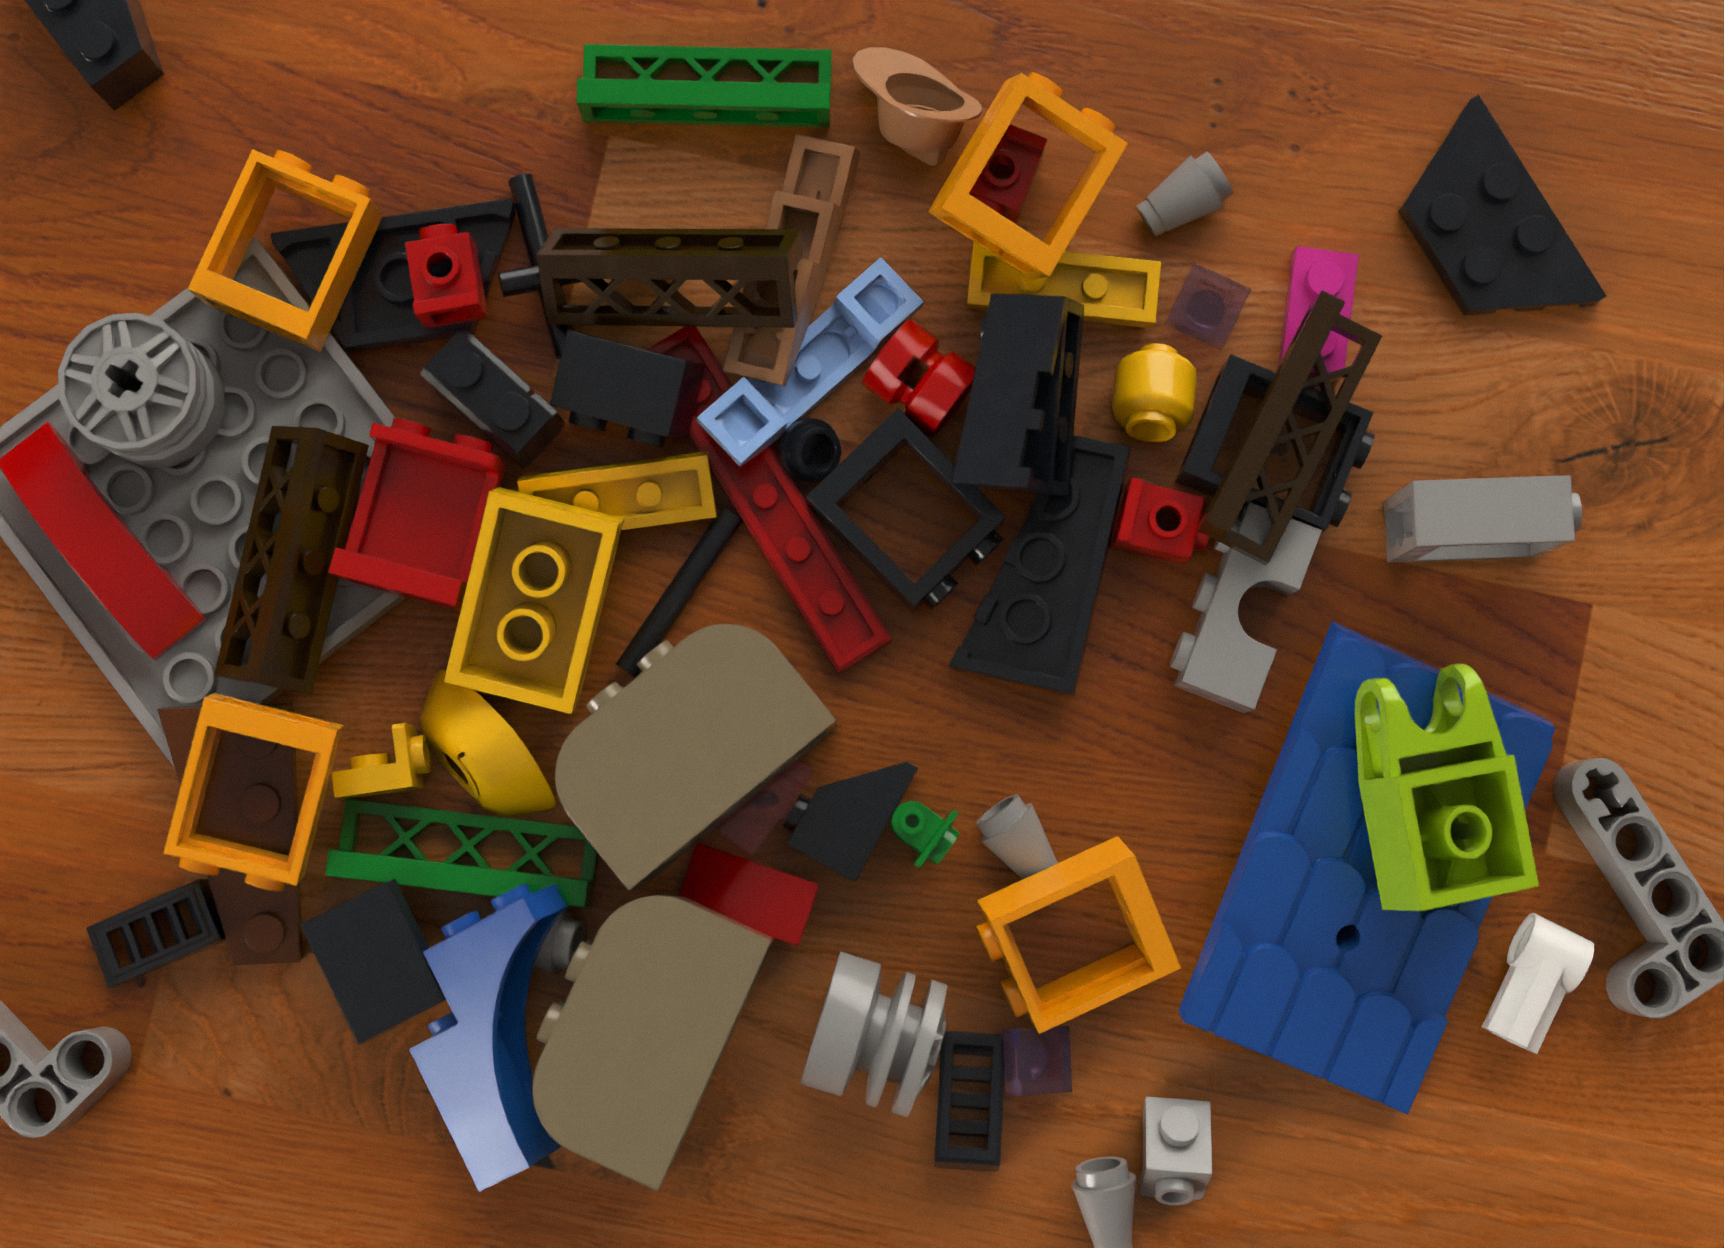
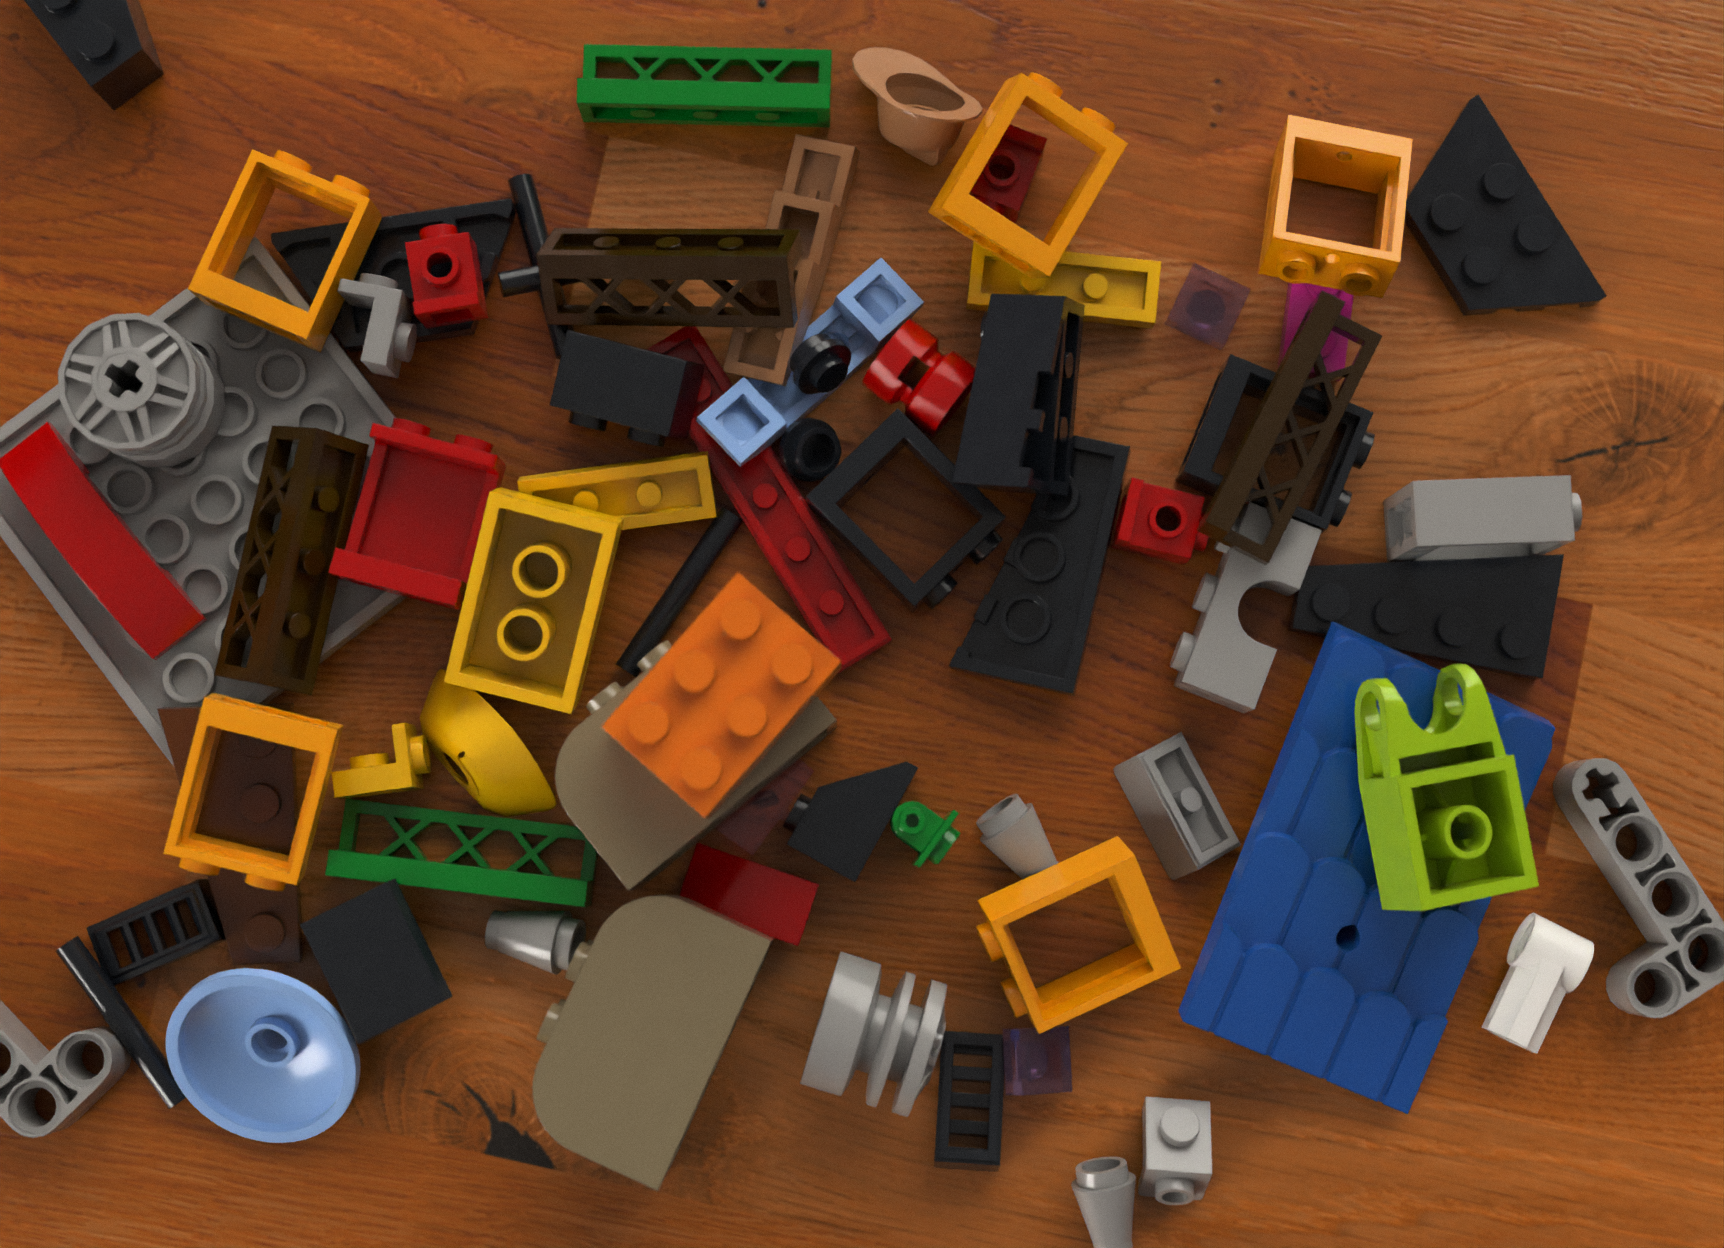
(121, 1019): none -> black bar
(247, 1074): none -> light blue dish
(389, 331): none -> light grey bracket
(479, 1050): arch -> none
(493, 398): black brick -> none
(722, 696): none -> orange brick
(820, 364): none -> black plate
(1154, 393): yellow head -> none
(1176, 807): none -> light grey slope
(1185, 195): light grey cone -> none
(1374, 165): none -> light orange window
(1451, 611): none -> black wing

